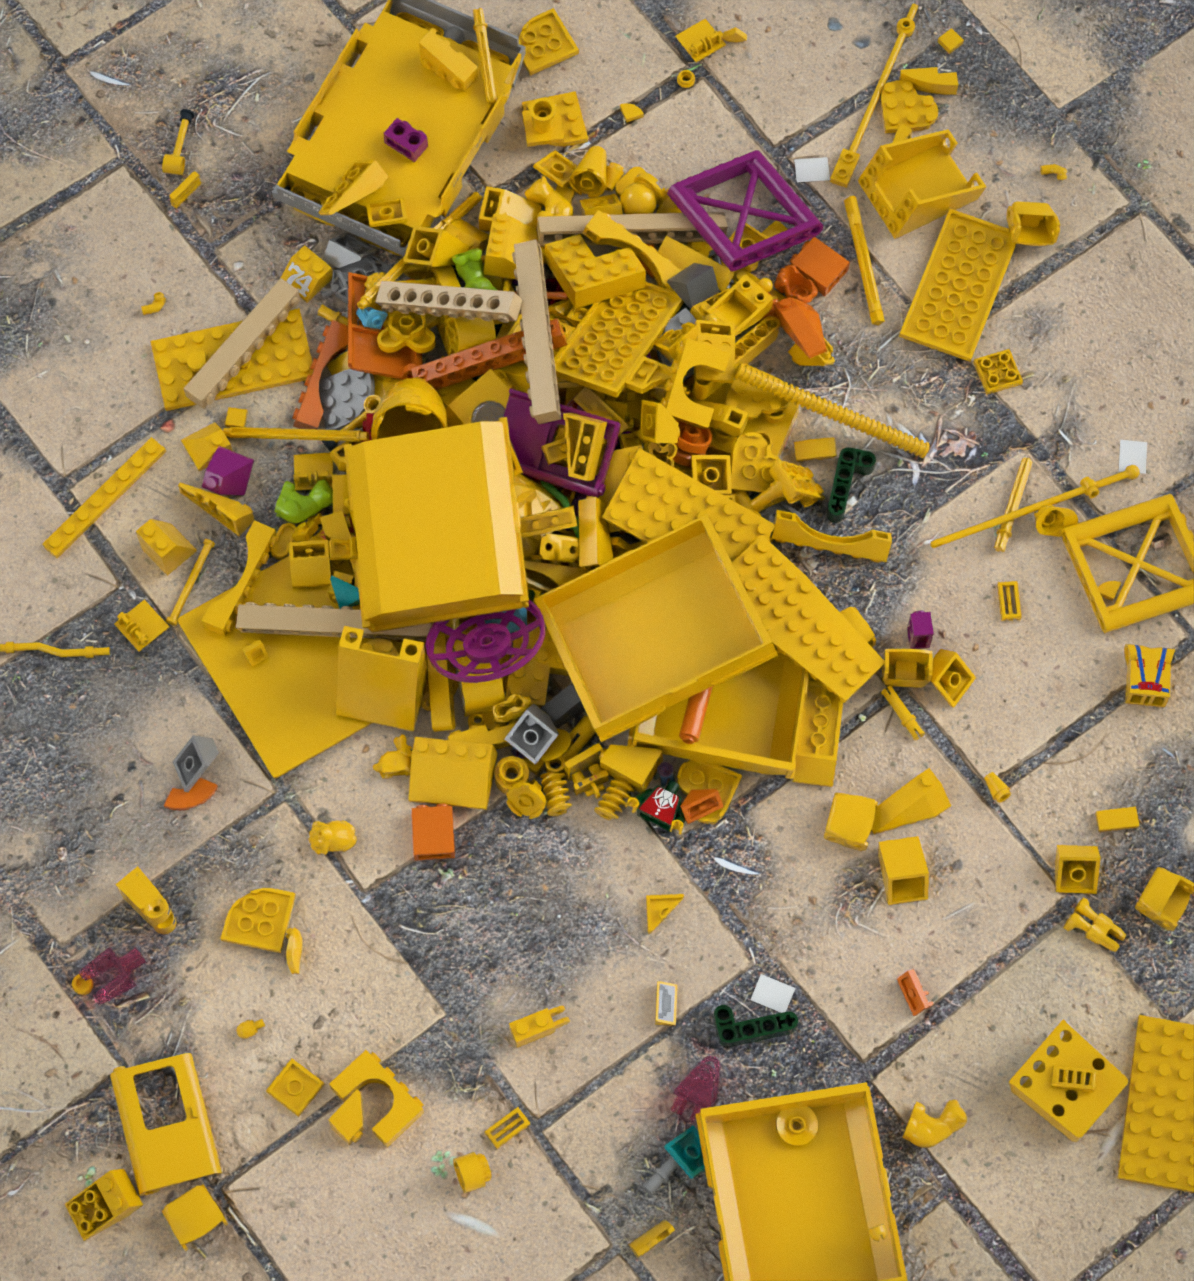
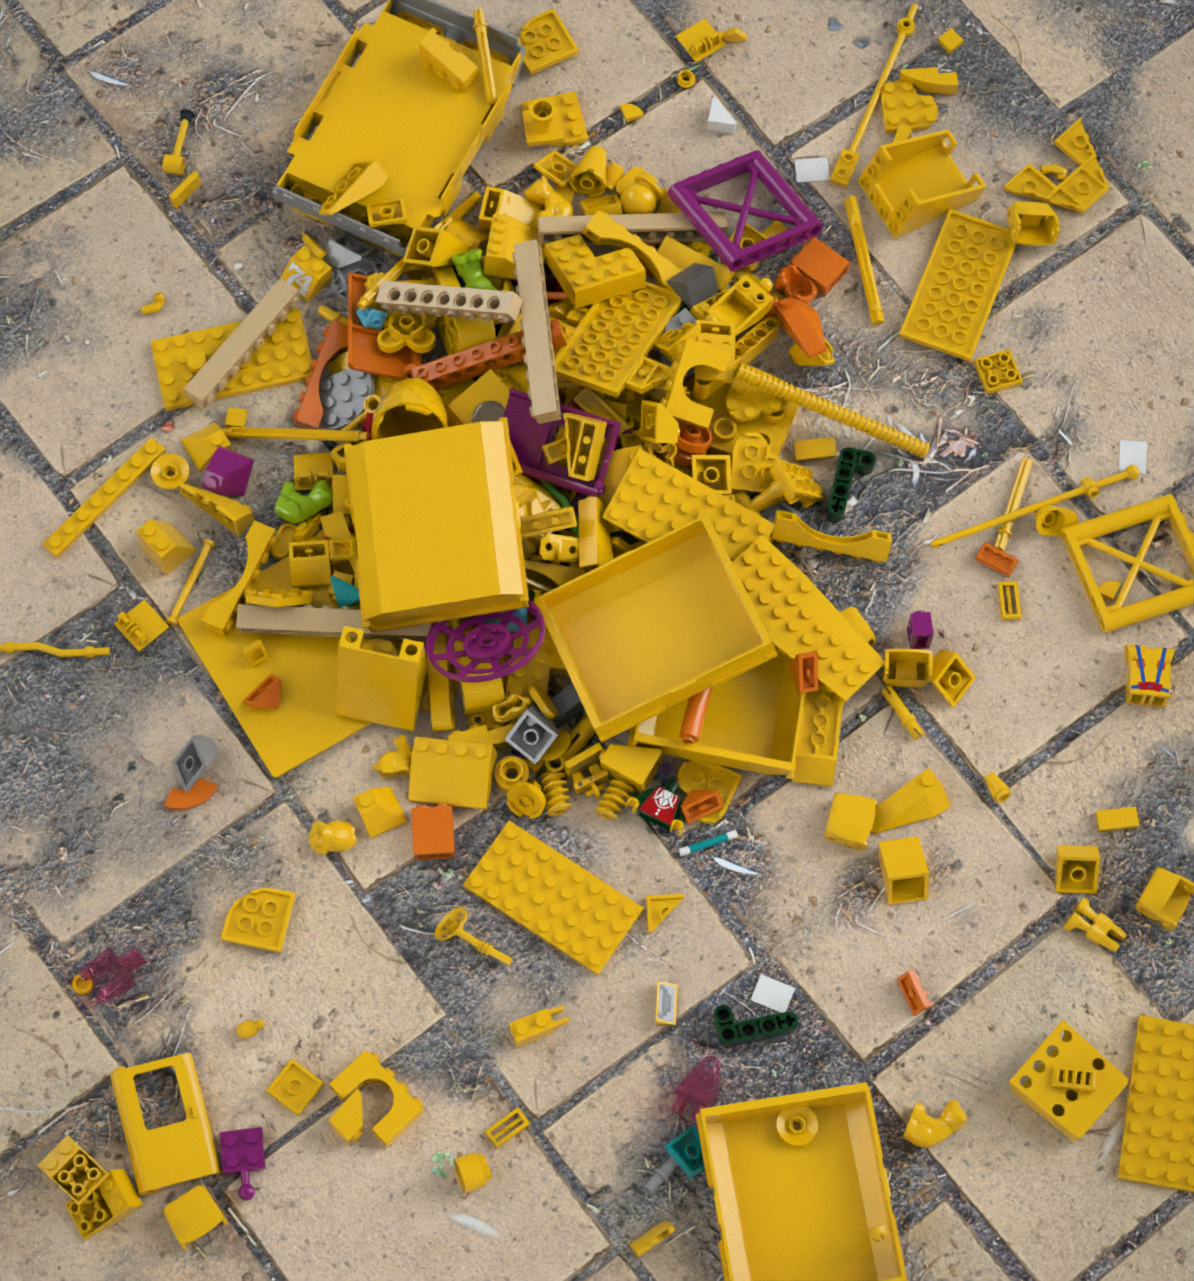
(73, 1170): none -> yellow slope
(147, 901): yellow piece -> none
(166, 464): none -> yellow dish
(243, 1153): none -> magenta plate
(266, 694): none -> orange slope
(278, 597): none -> yellow plate
(294, 950): yellow arm -> none
(313, 245): none -> yellow piece
(379, 810): none -> yellow slope
(402, 142): magenta brick -> none
(454, 928): none -> yellow dish
(543, 701): none -> yellow tile
(553, 897): none -> yellow plate
(708, 843): none -> teal bar
(720, 119): none -> white slope
(726, 418): yellow slope -> none
(805, 672): none -> orange slope
(996, 559): none -> orange plate
(1079, 189): none -> yellow wing

